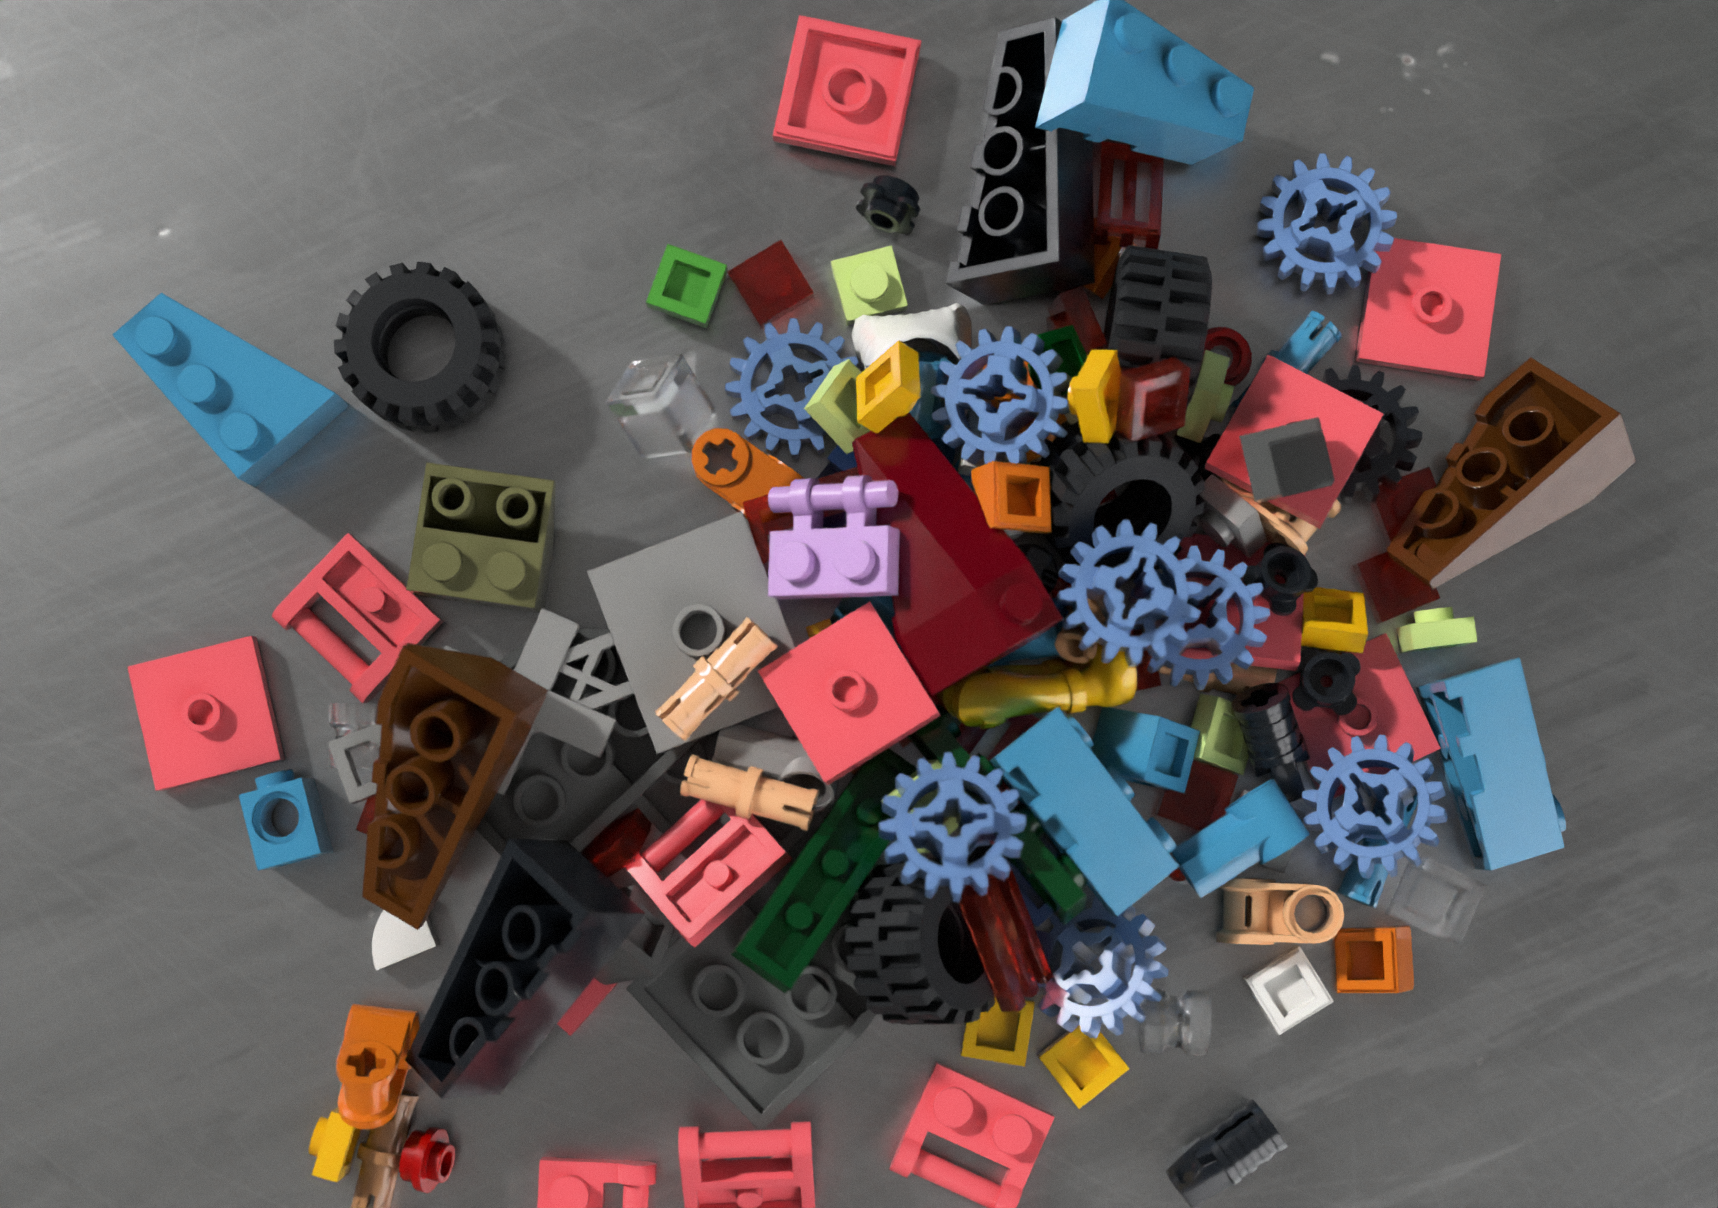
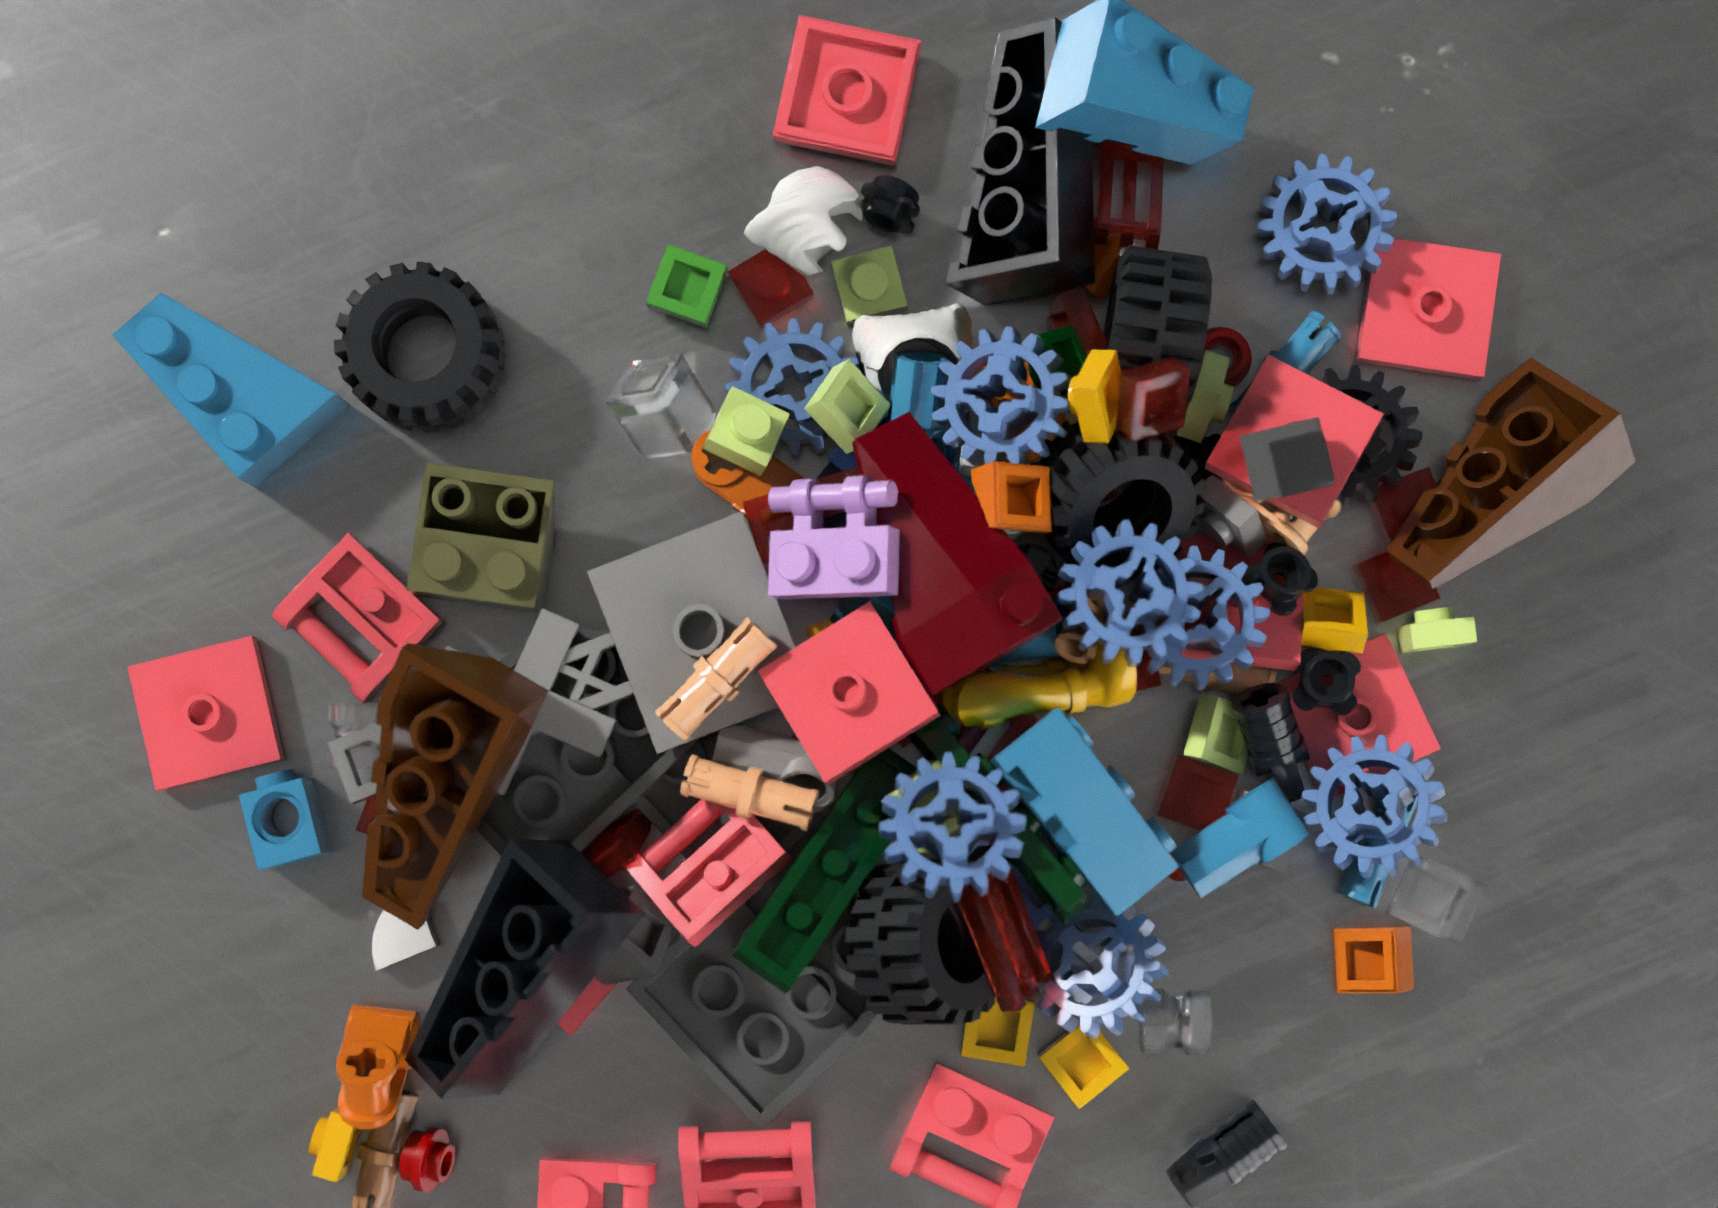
(746, 431): none -> yellowish green plate
(799, 221): none -> white hair
(888, 387): yellow plate -> none
(1145, 748): dark azure brick -> none
(1272, 912): light nougat piece -> none
(1288, 990): white tile -> none
(1494, 764): dark azure wedge -> none

